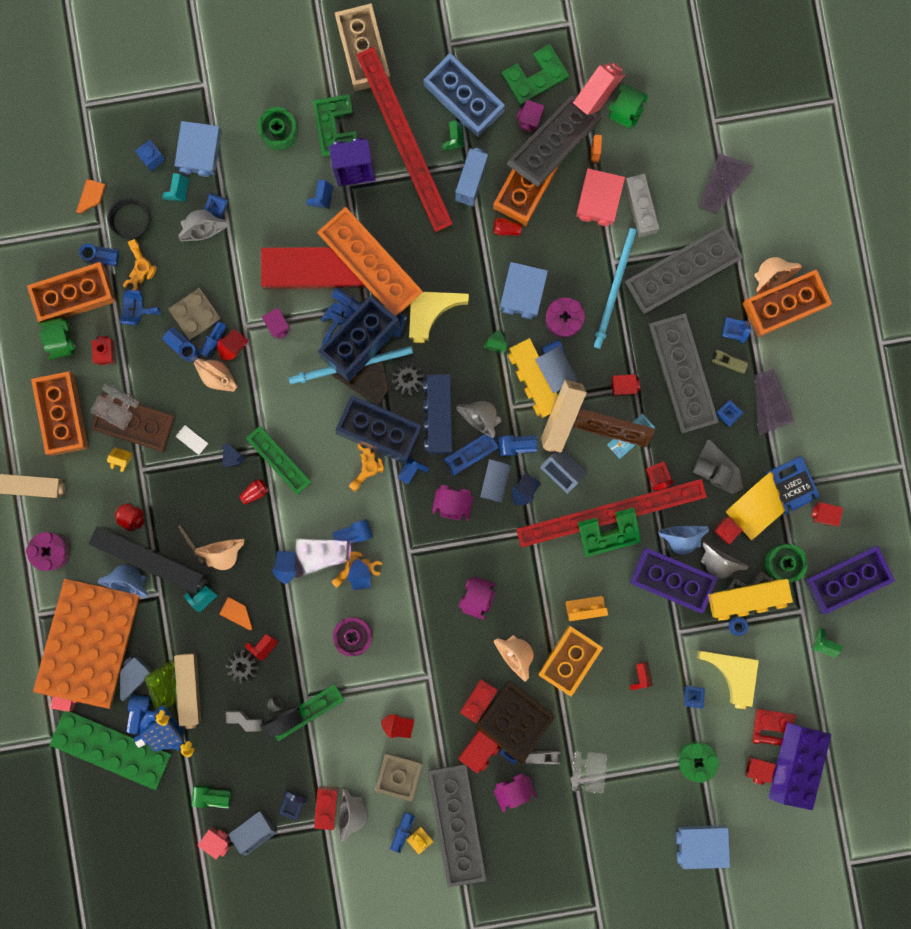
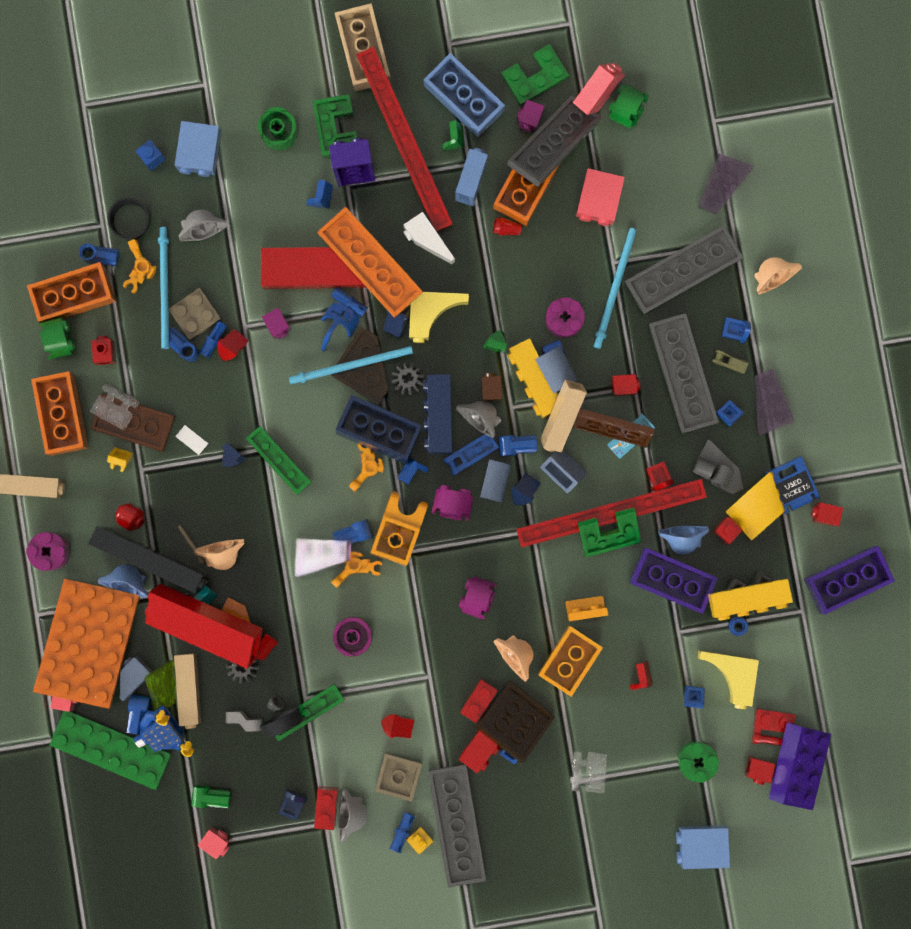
(91, 195): orange tile -> none
(128, 302): blue helmet -> none
(163, 241): none -> medium azure bar
(178, 188): teal tile -> none
(203, 625): none -> red brick
(215, 374): light nougat hat -> none
(216, 205): blue tile -> none
(252, 833): sand blue brick -> none
(254, 491): red cone -> none
(285, 566): blue tile -> none
(359, 338): dark blue brick -> none
(359, 575): blue tile -> none
(399, 525): none -> light orange brick
(425, 236): none -> white slope
(491, 387): none -> reddish brown brick
(515, 793): magenta brick -> none
(523, 290): medium blue brick -> none
(538, 757): light grey bar -> none
(596, 148): orange tile -> none
(641, 205): light grey brick -> none
(719, 563): light grey hat -> none
(787, 303): orange brick -> none
(796, 561): green brick -> none
(825, 646): green tile -> none

